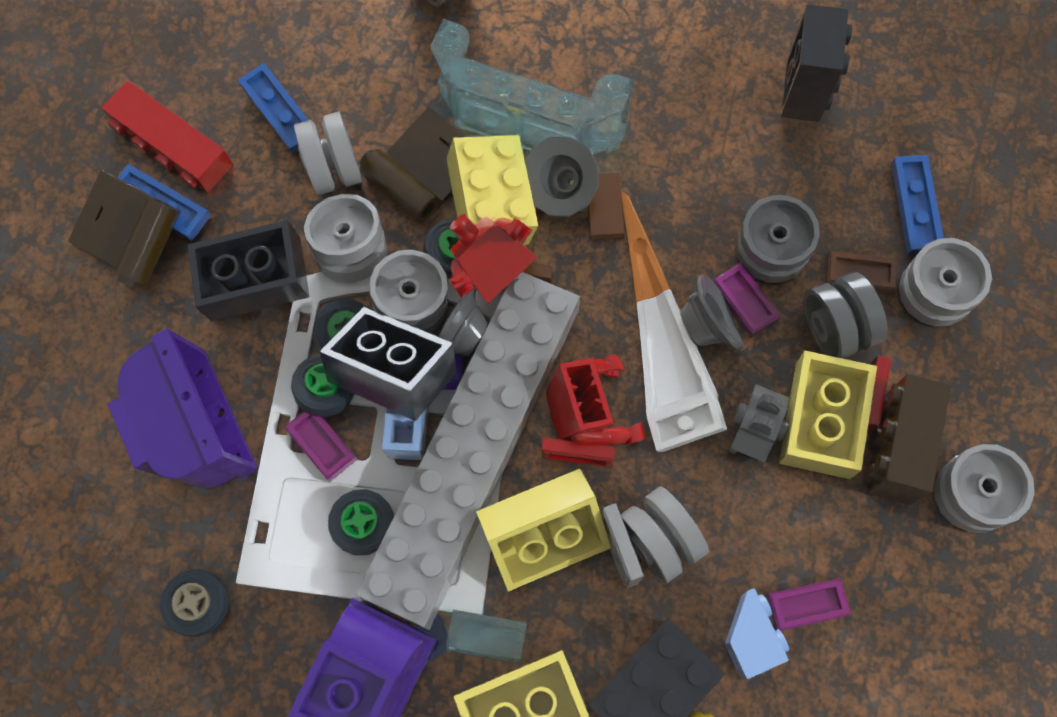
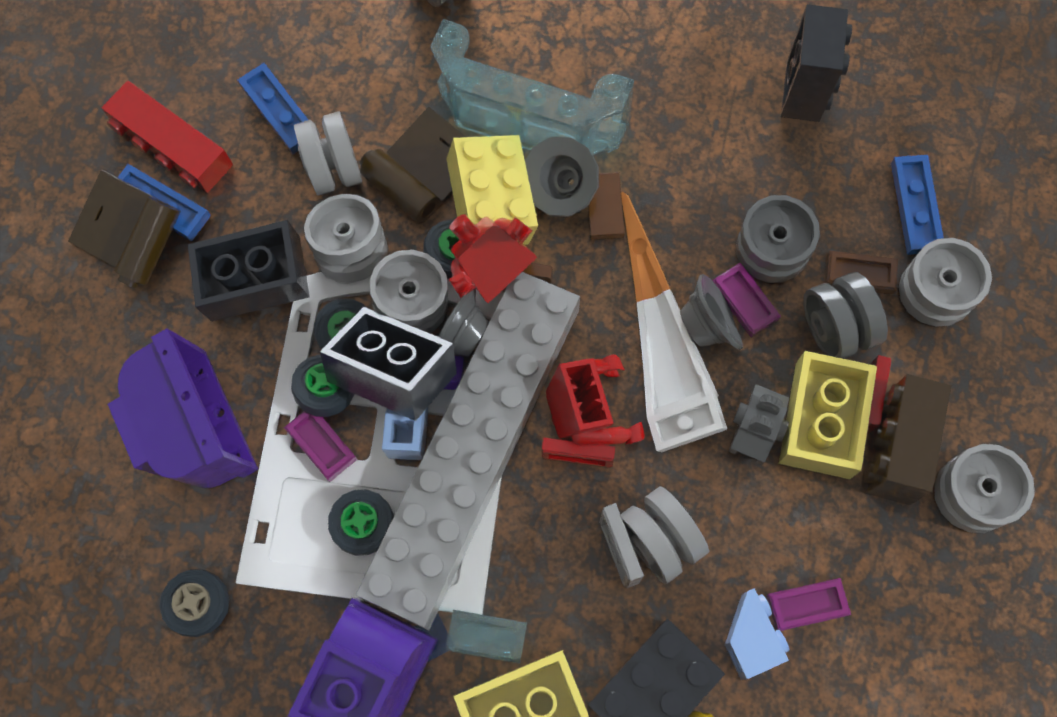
(544, 529): light yellow brick -> none

